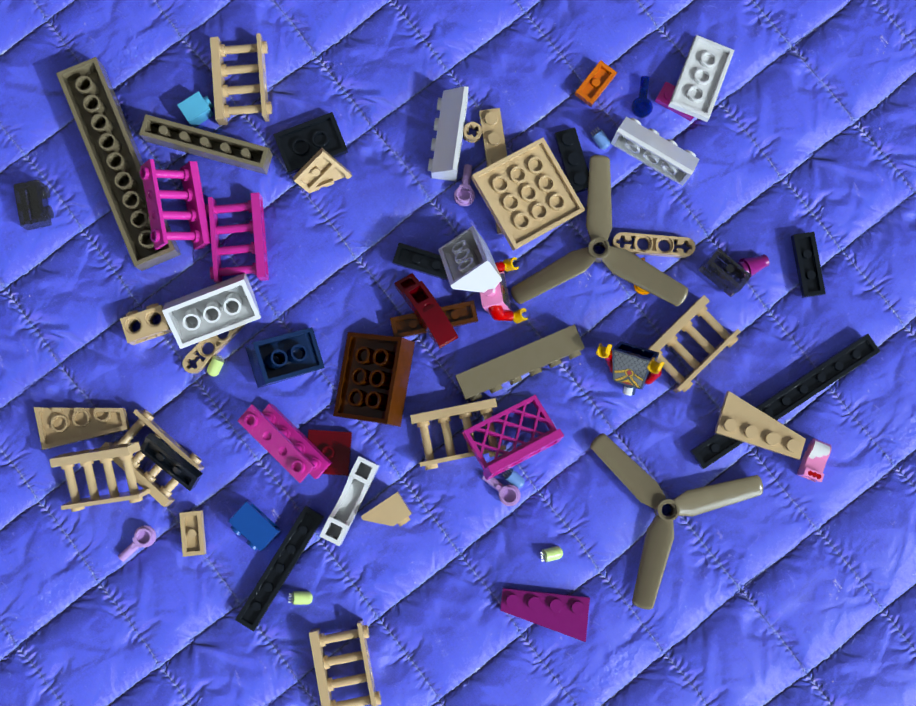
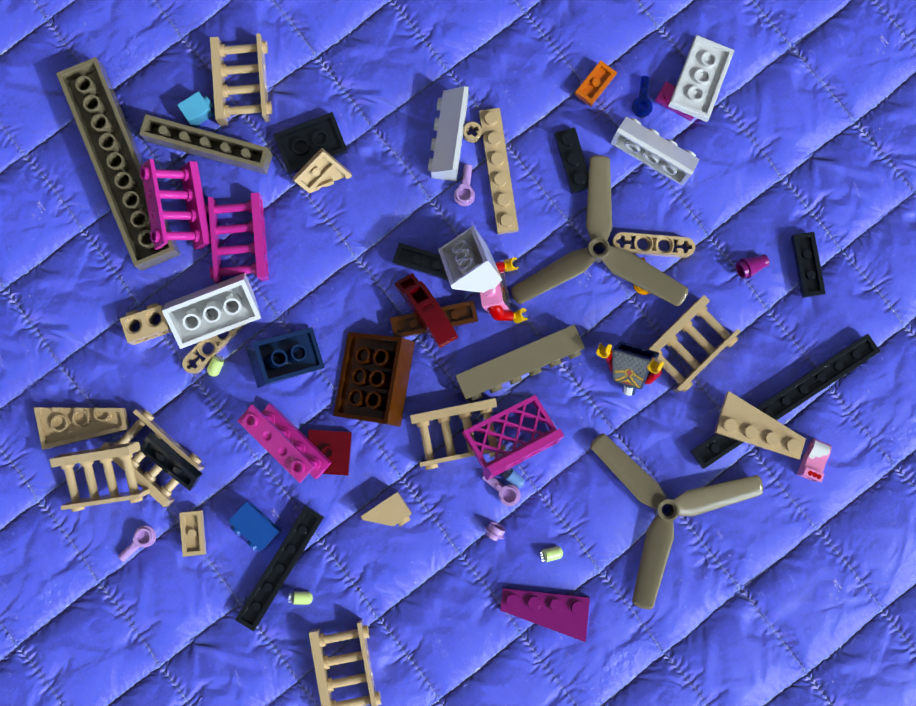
(33, 204): clear smoke brick -> none
(349, 501): white arch -> none
(495, 531): none -> lavender plate
(527, 193): tan plate -> none
(600, 139): medium blue piece -> none
(724, 272): clear smoke brick -> none

